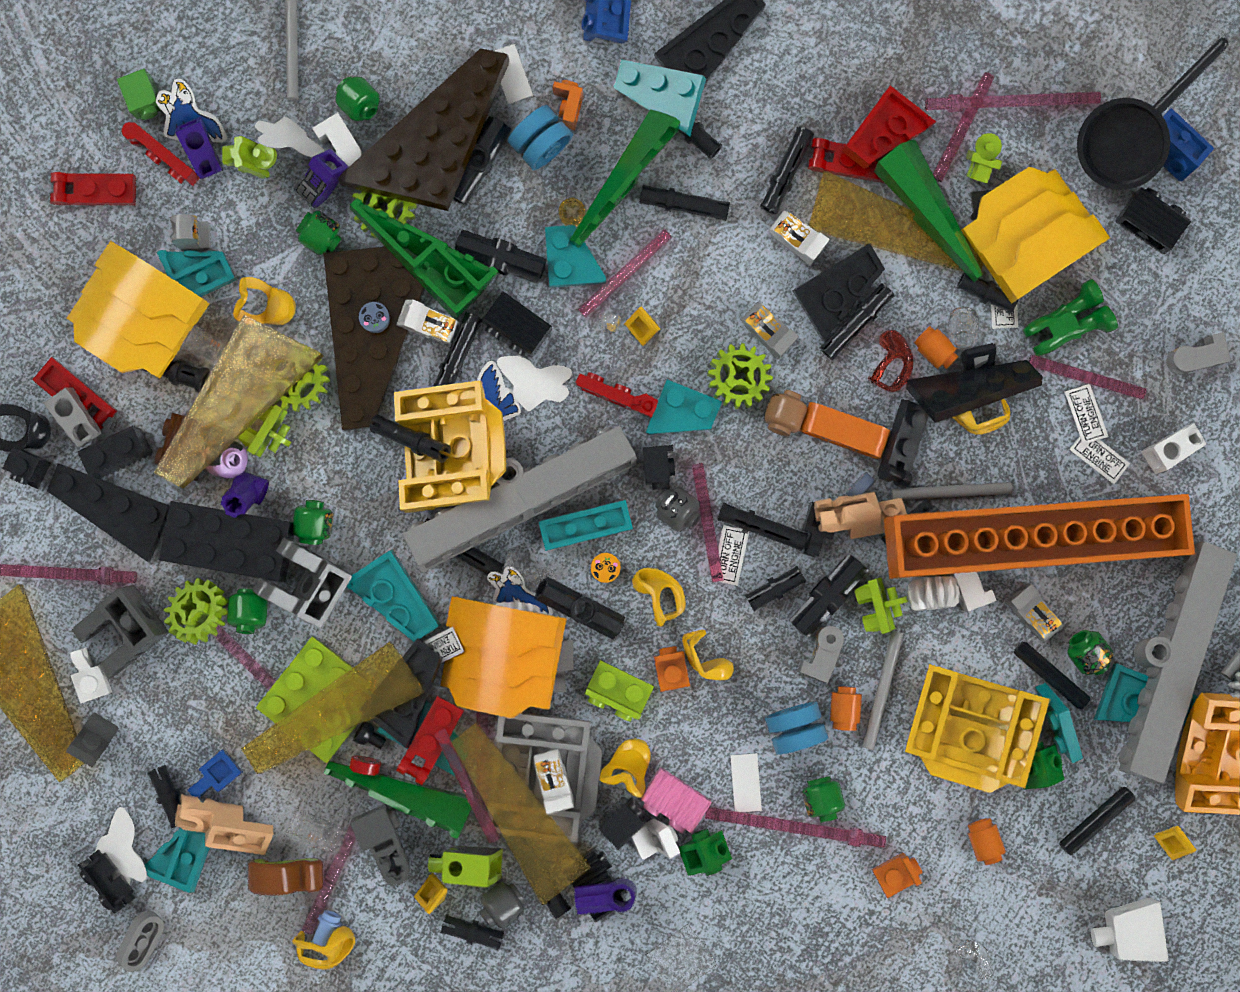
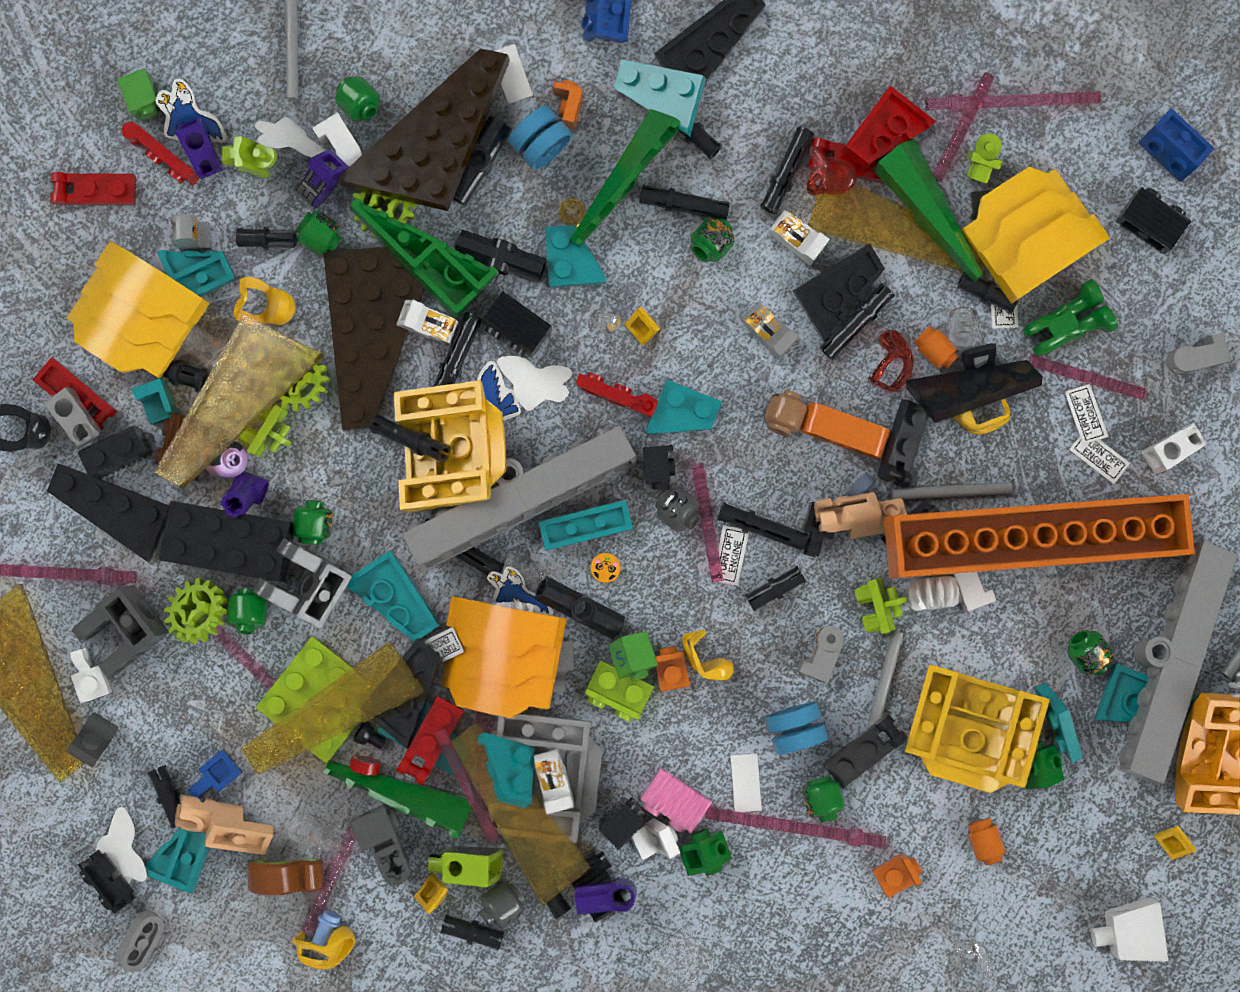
(26, 467): black brick -> none
(156, 400): none -> teal panel
(266, 238): none -> black axle
(374, 317): sand blue tile -> none
(510, 768): none -> teal wing
(624, 273): clear pink piece -> none
(633, 656): none -> bright green brick
(633, 758): yellow piece -> none
(652, 582): yellow piece -> none
(712, 240): none -> head
(733, 366): lime gear -> none
(828, 595): black piece -> none
(836, 175): none -> clear red piece
(845, 708): orange brick -> none
(864, 751): none -> black plate
(1034, 612): light grey leg -> none
(1052, 675): black axle -> none
(1097, 820): black axle -> none
(1128, 138): black piece -> none

